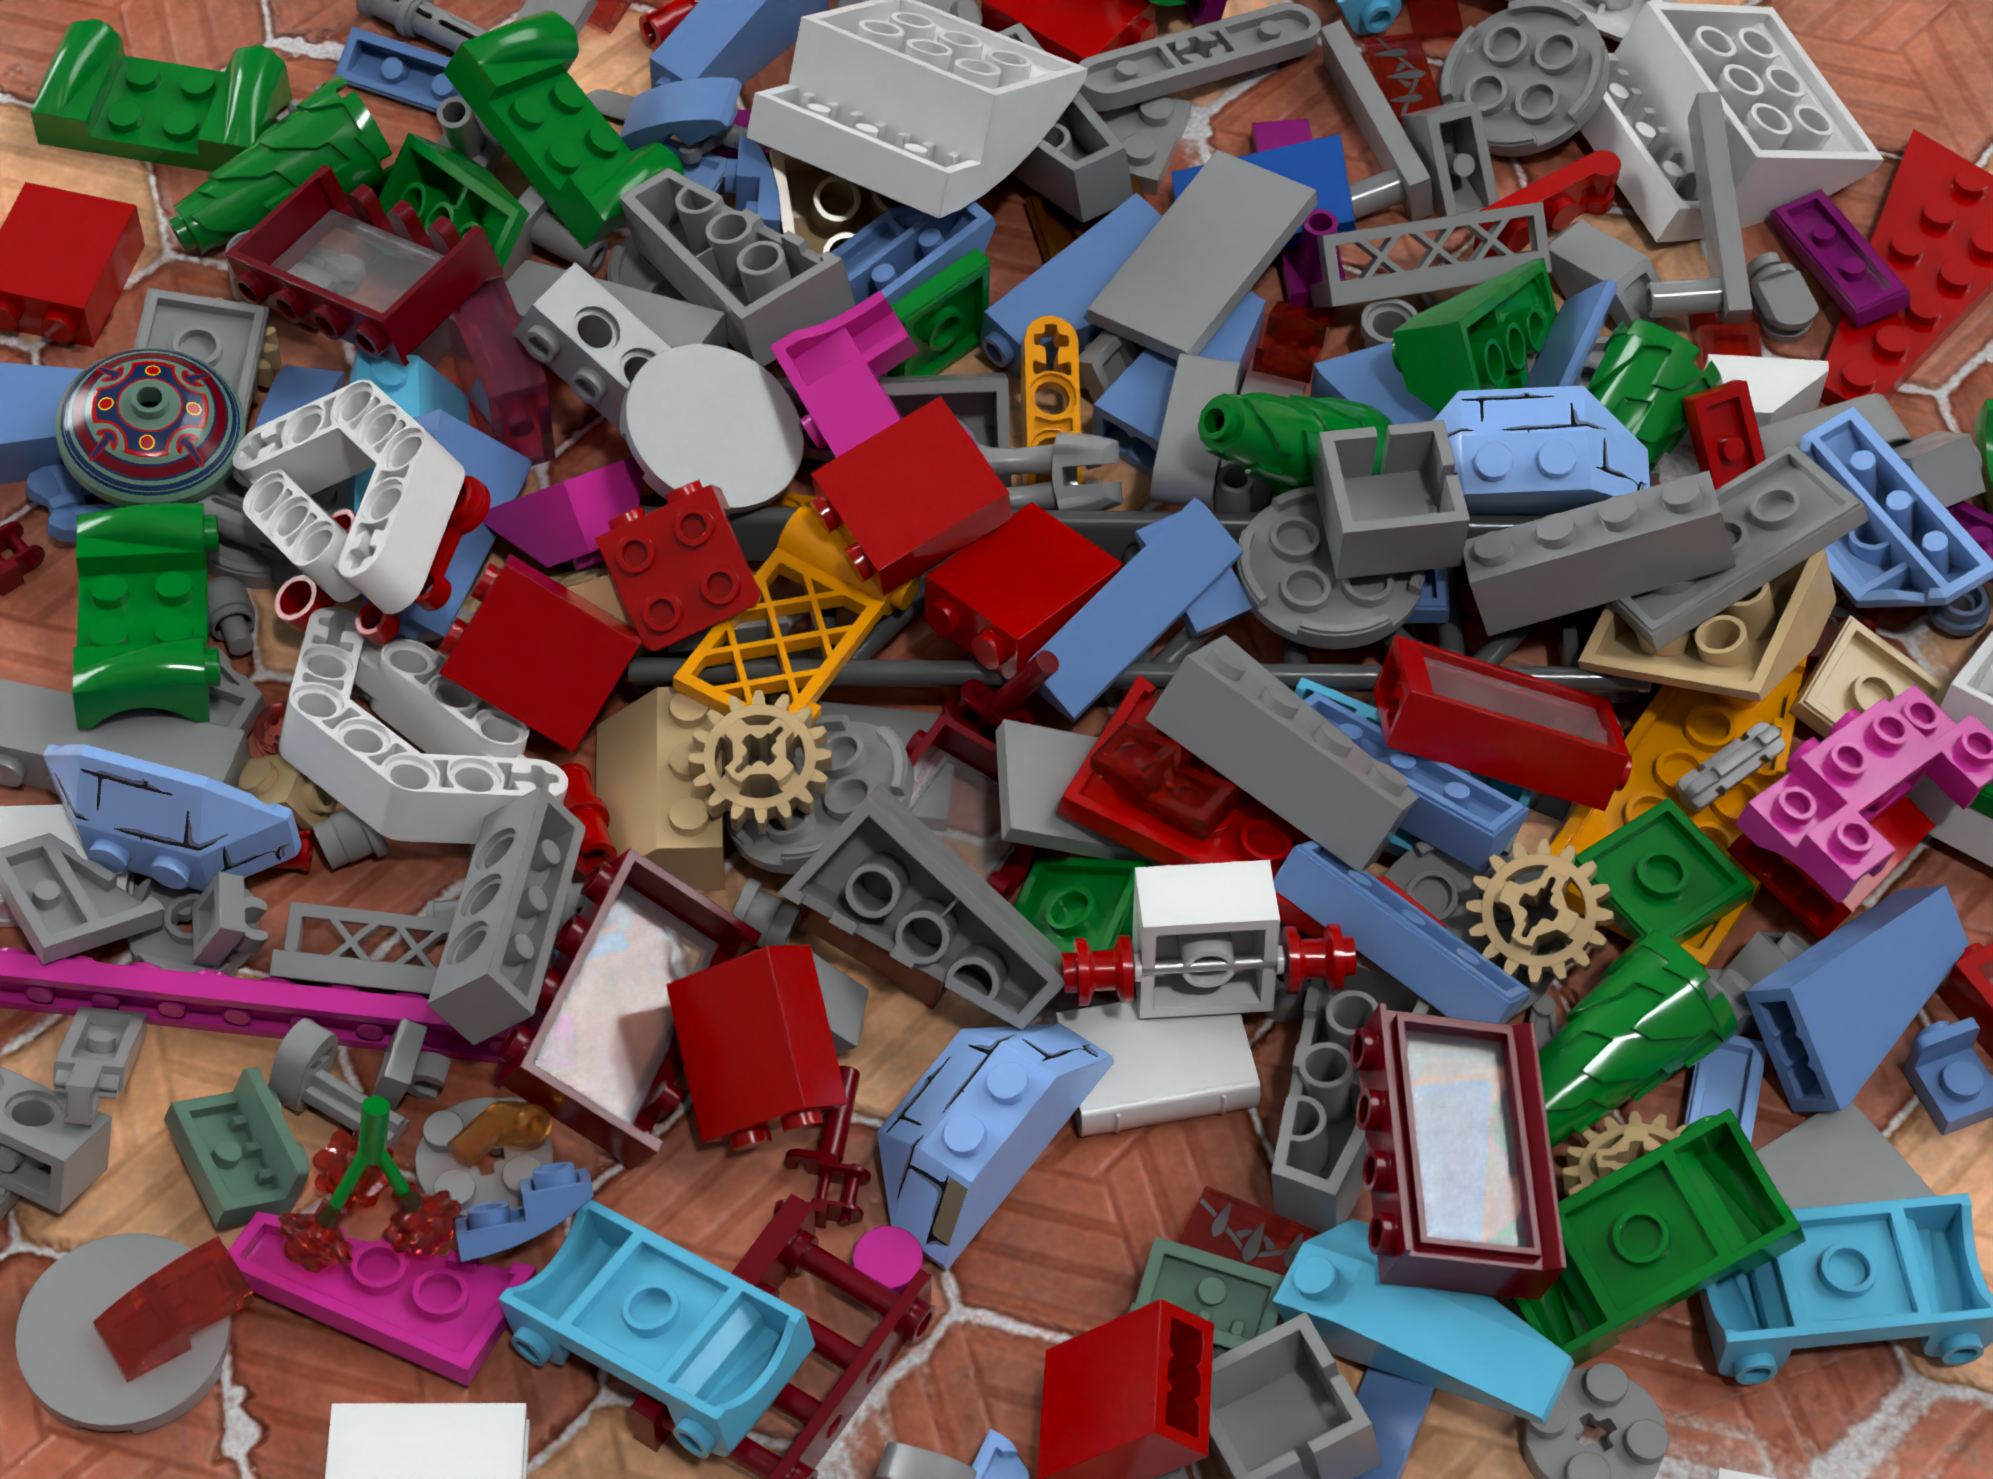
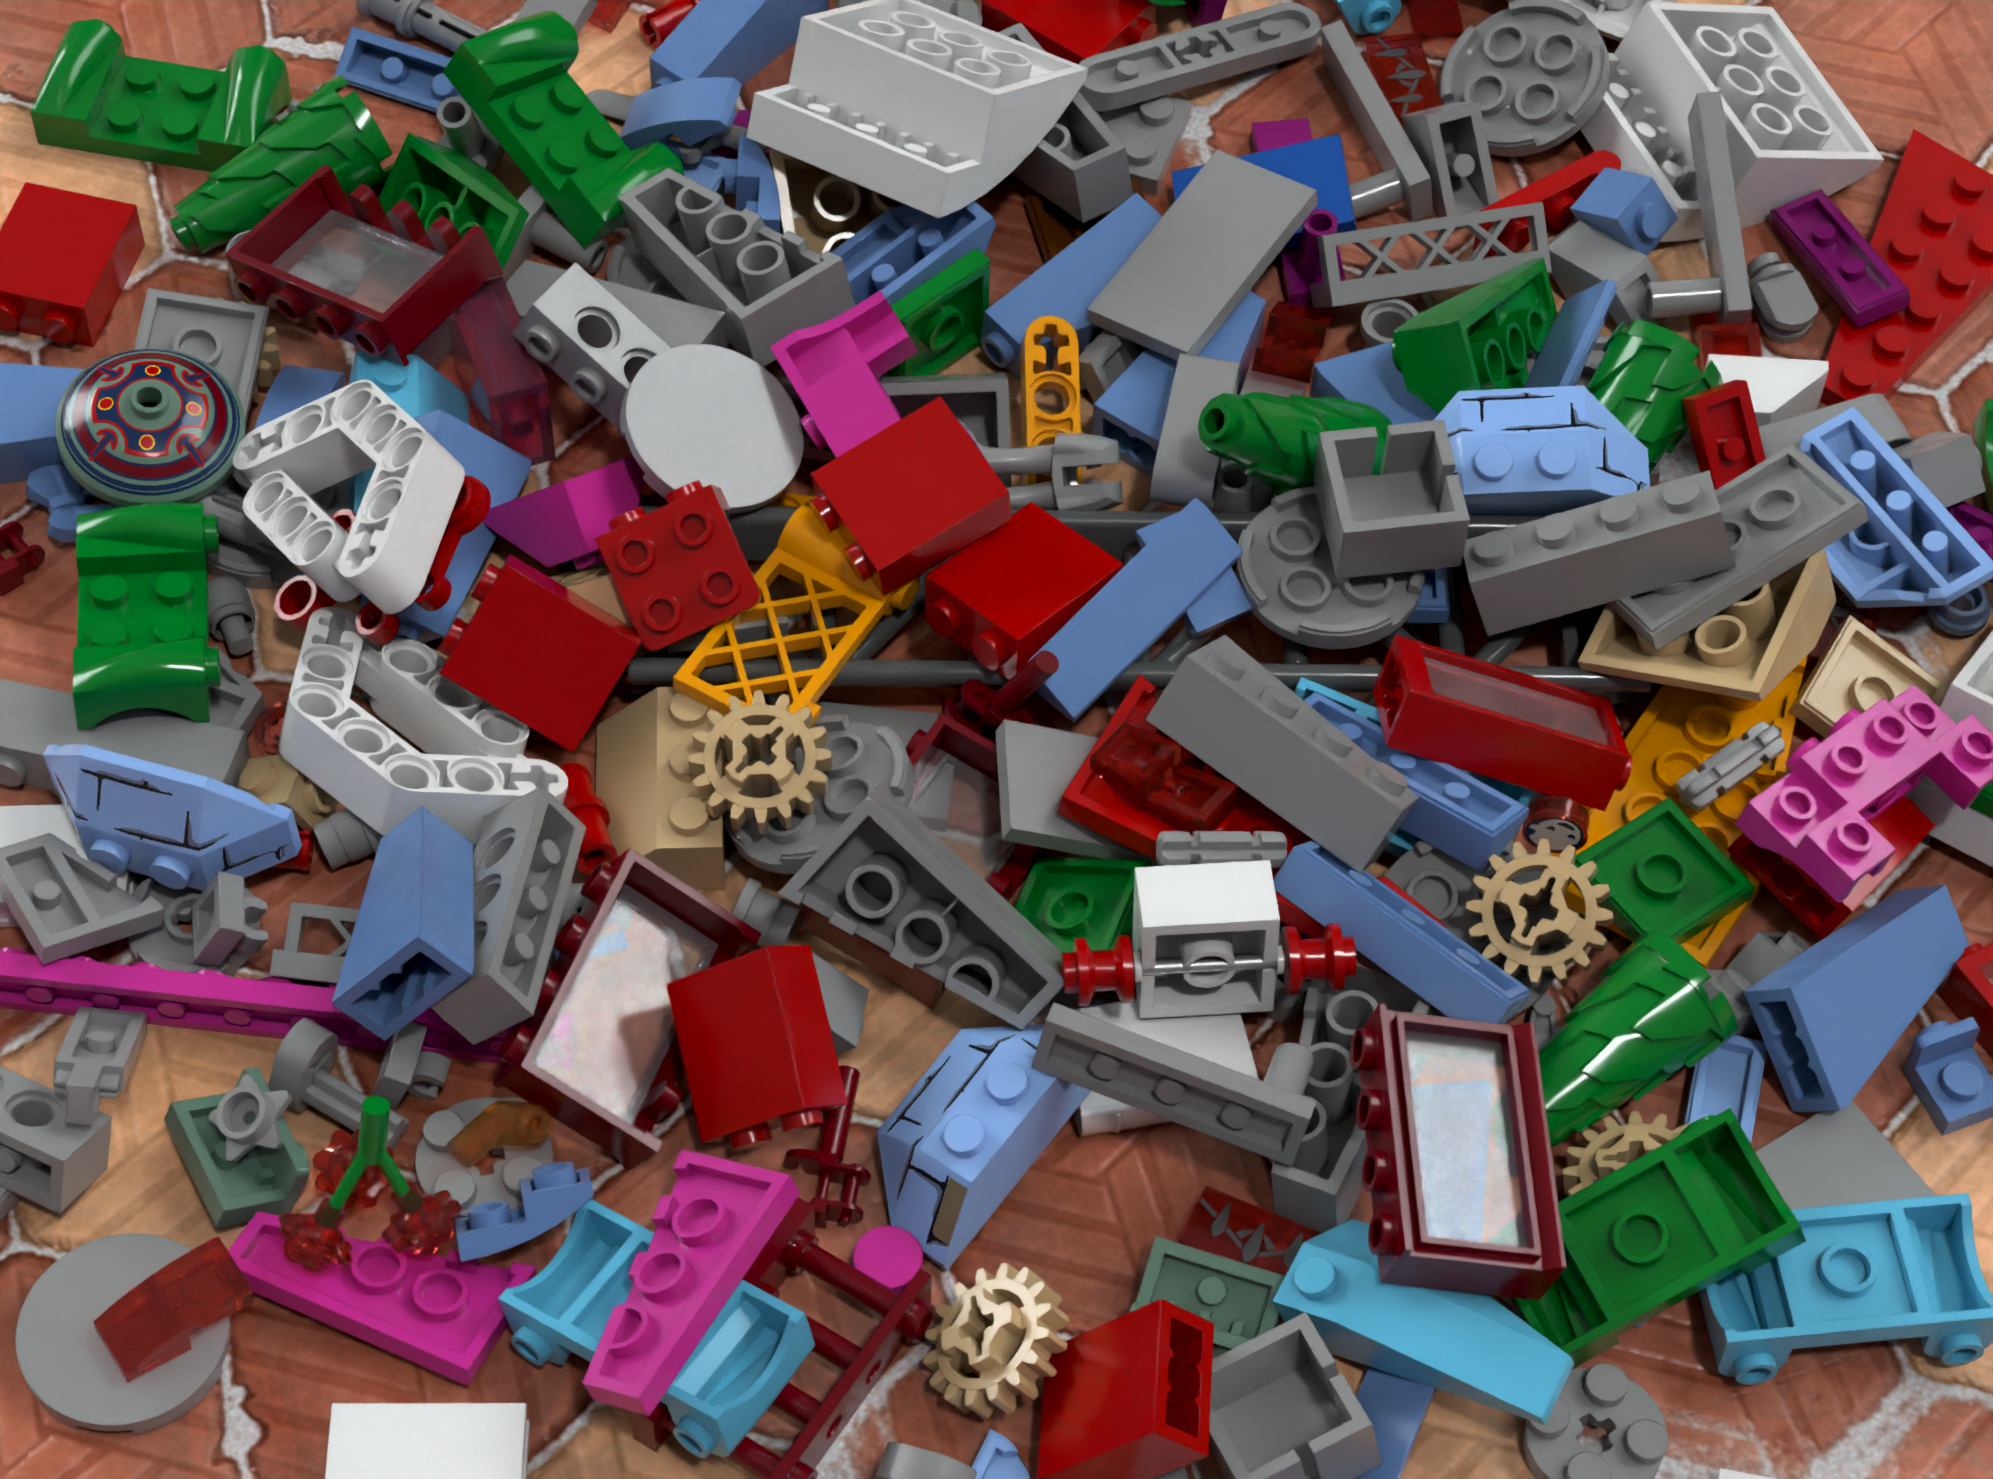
(233, 1114): none -> light grey plate
(411, 927): none -> medium blue slope
(695, 1261): none -> dark pink wing
(996, 1340): none -> tan gear
(1182, 1087): none -> light grey piece
(1220, 847): none -> light grey axle
(1559, 821): none -> tile
(1626, 208): none -> medium blue brick

